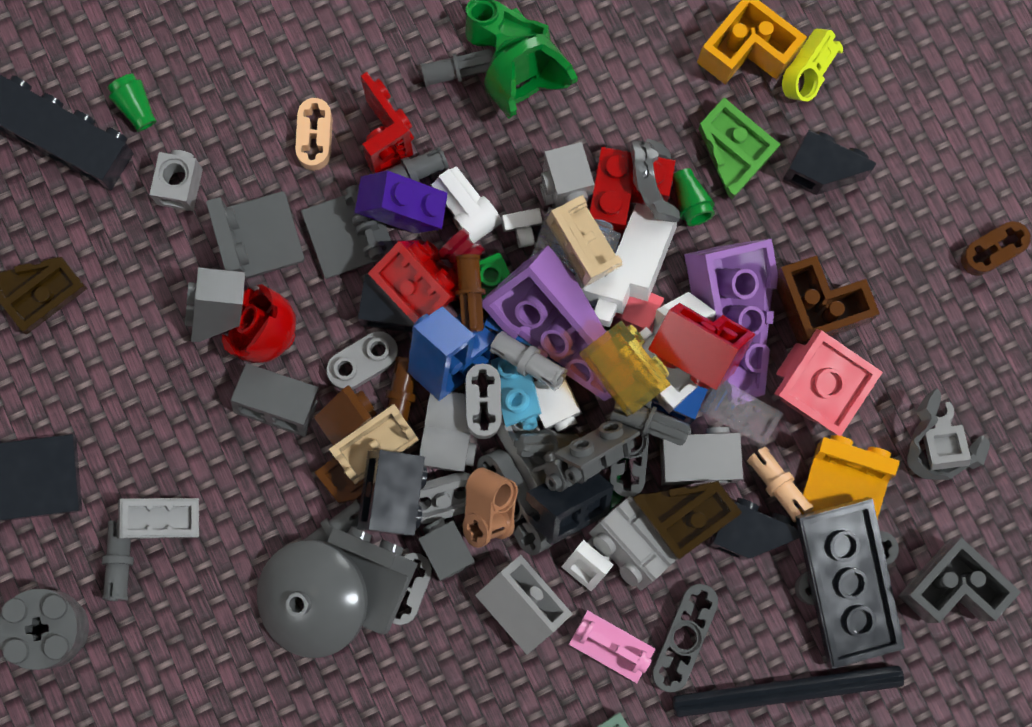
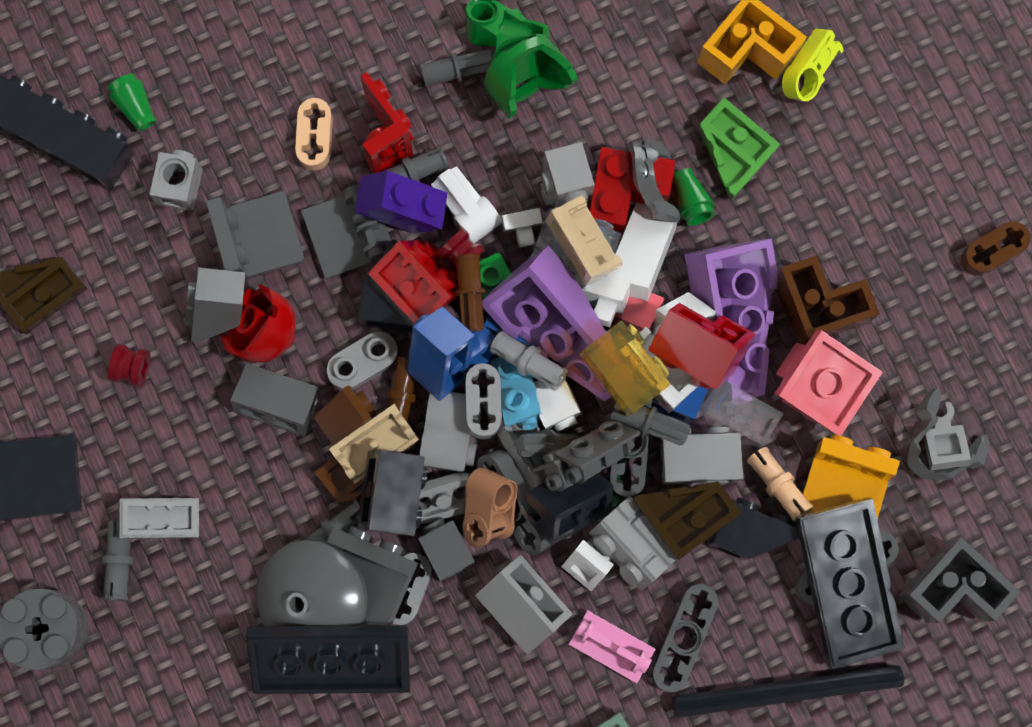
(129, 365): none -> dark red wheel
(329, 659): none -> black tile
(825, 165): black slope -> none

